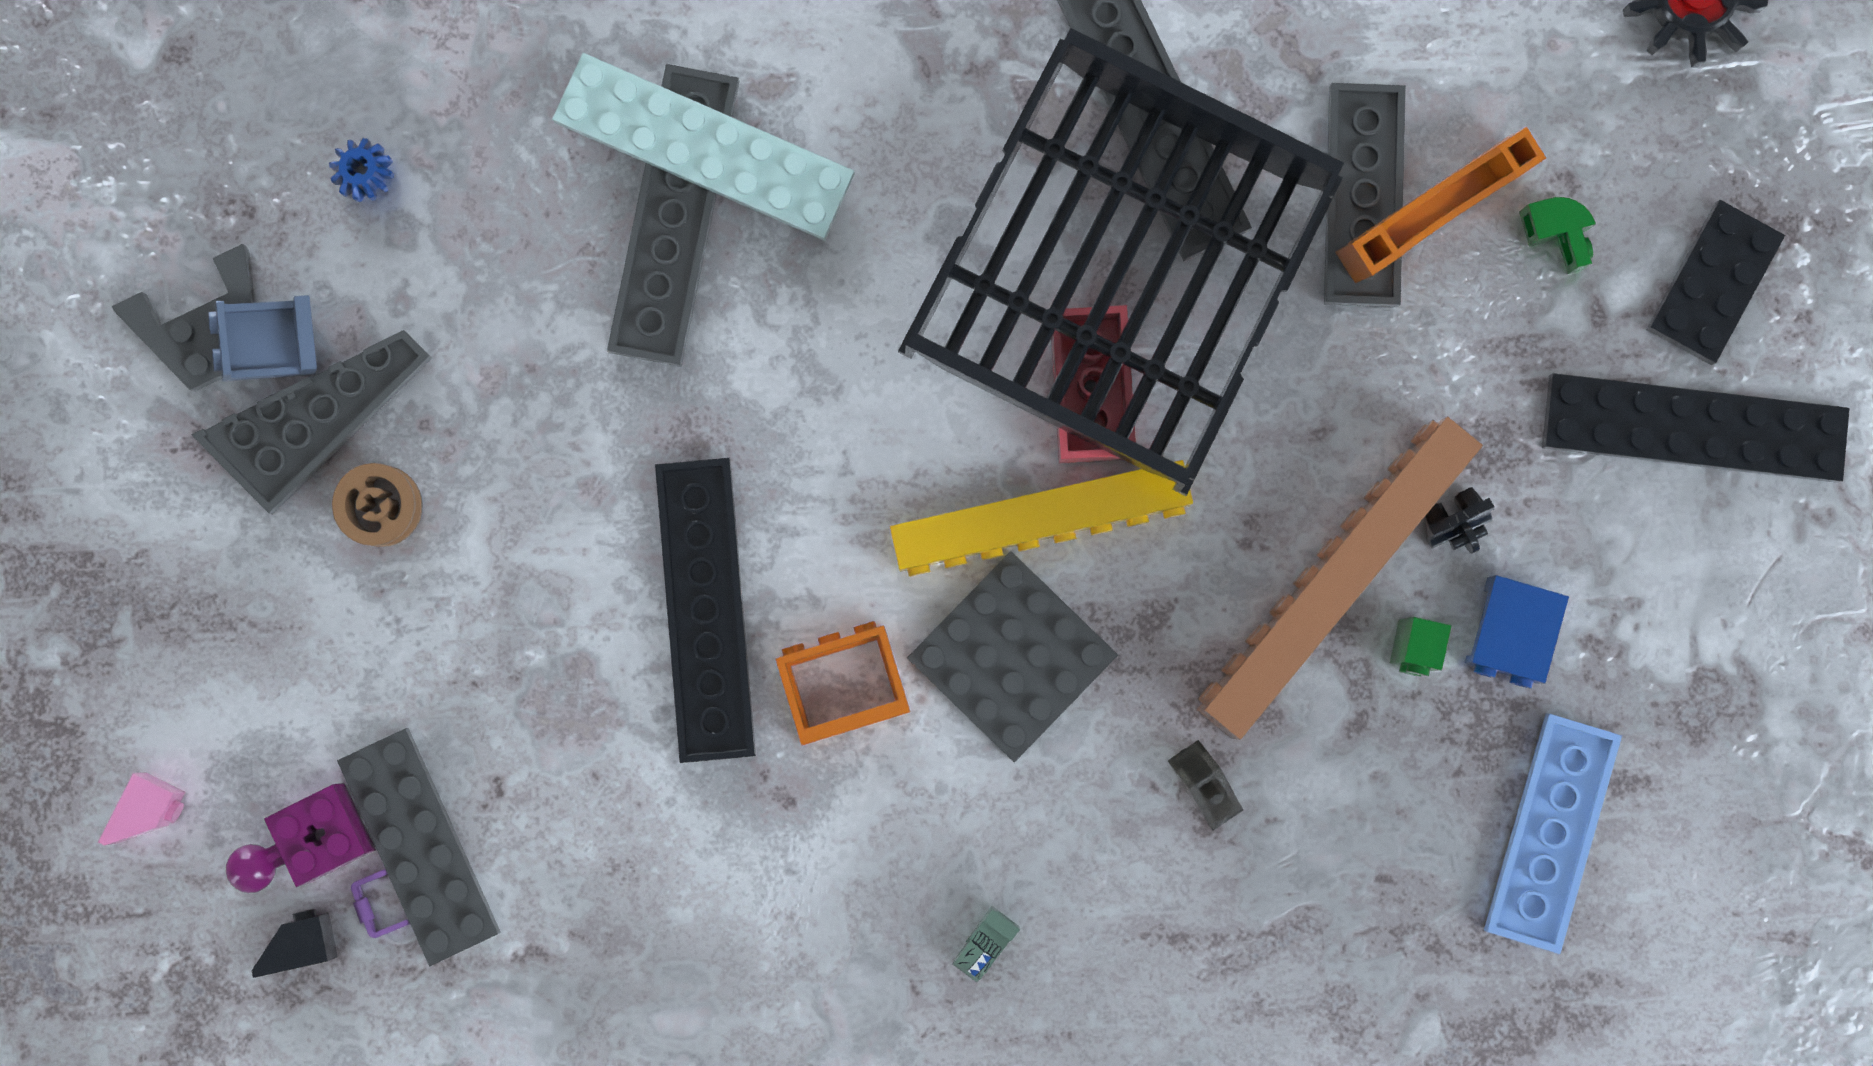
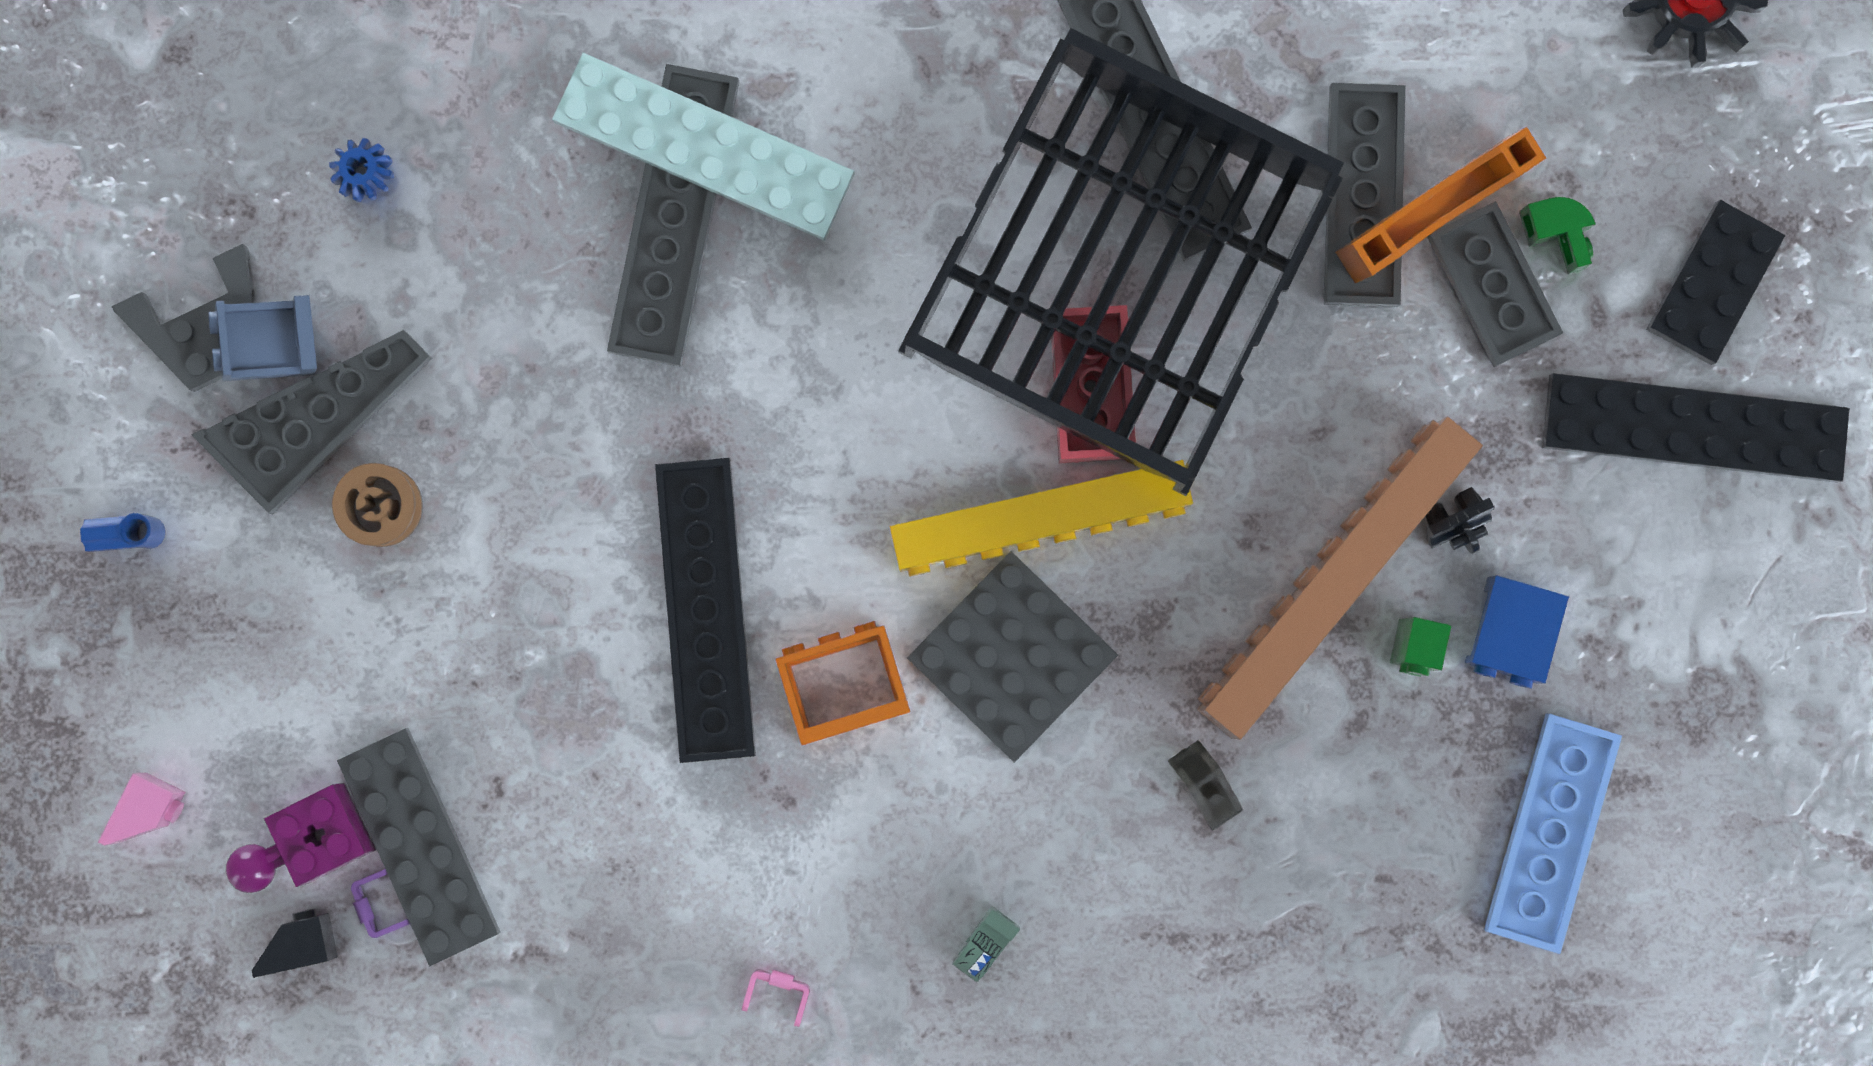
(121, 533): none -> blue piece
(779, 980): none -> bright pink piece
(1494, 284): none -> dark grey plate

